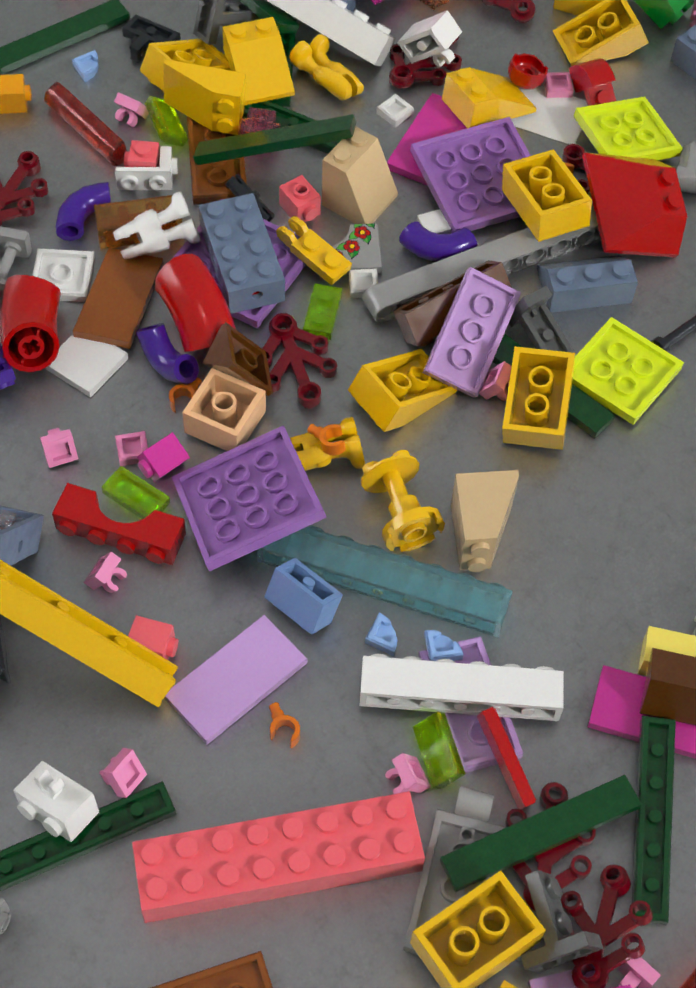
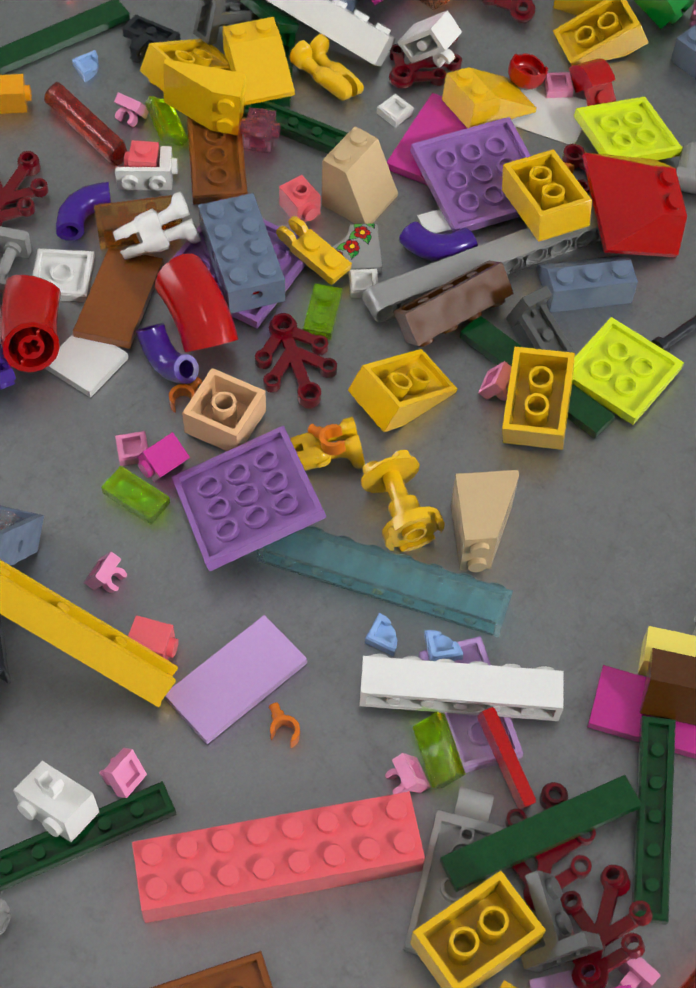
(59, 447): bright pink tile -> none
(154, 537): red arch -> none
(239, 188): black pin -> none
(239, 358): reddish brown slope -> none
(275, 139): dark green tile -> none
(303, 595): medium blue brick -> none
(472, 332): lavender tile -> none

